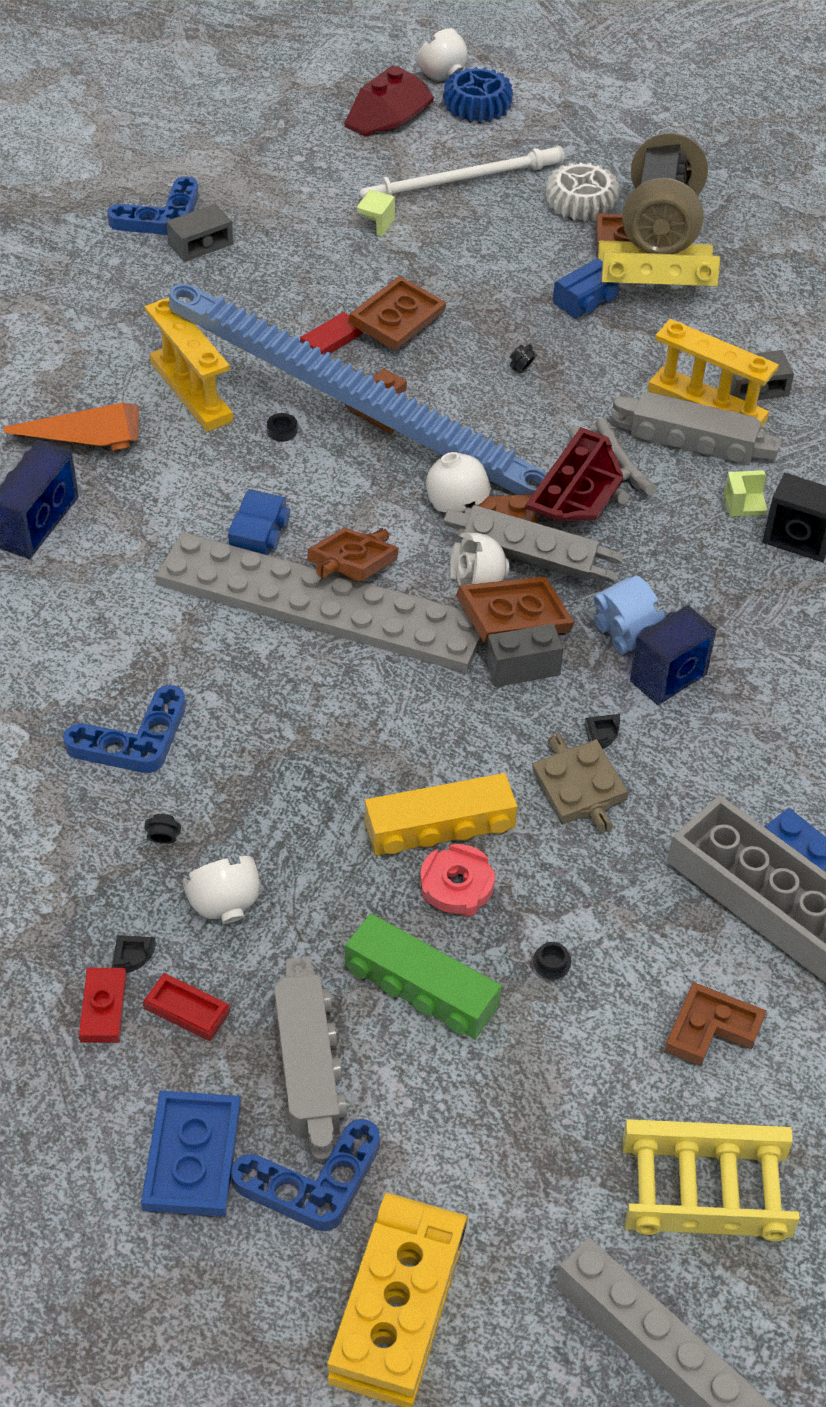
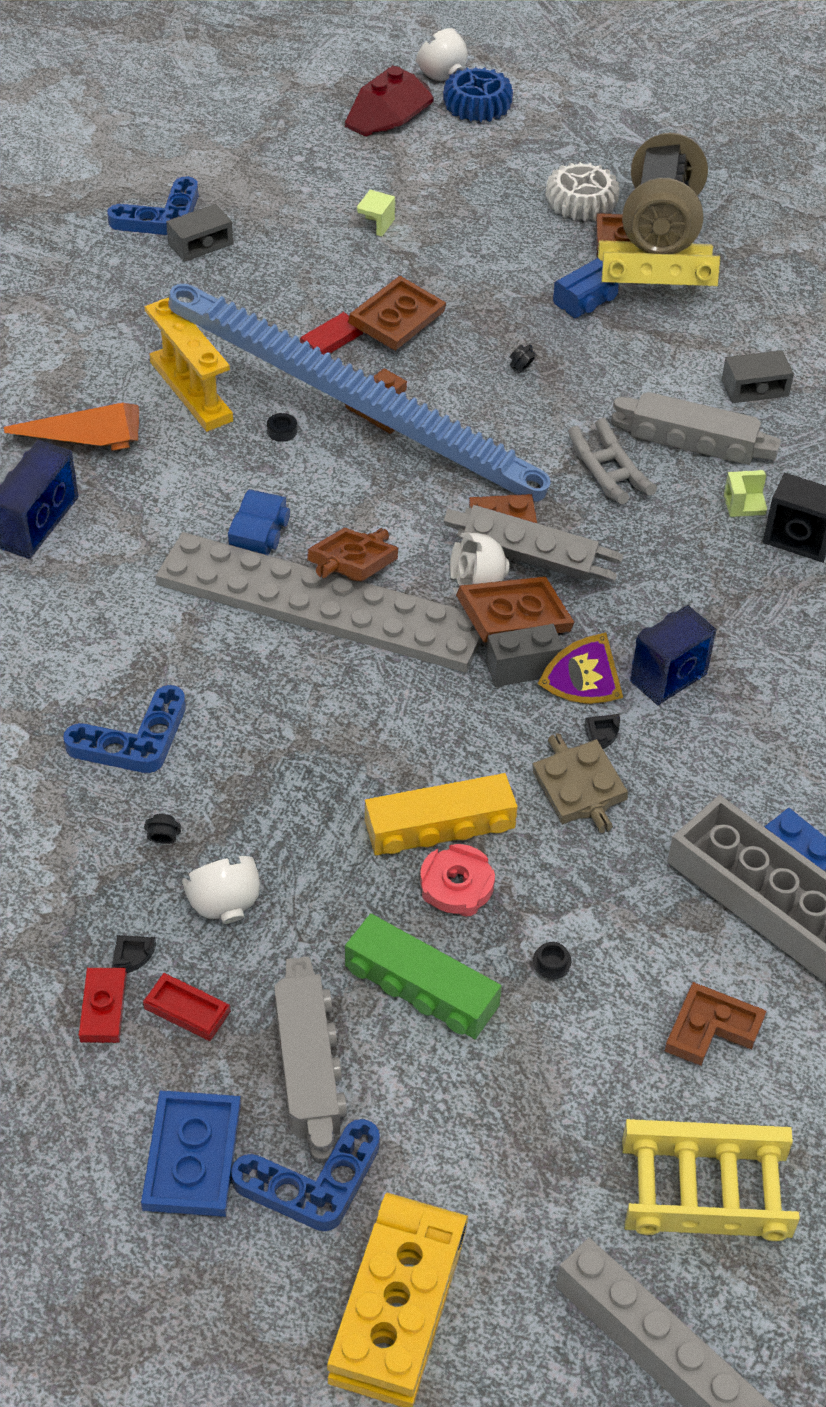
(456, 482): white cylinder -> none
(535, 159): white bar -> none
(579, 480): dark red wedge -> none
(584, 672): none -> shield
(626, 611): light blue brick -> none
(719, 353): yellow fence -> none

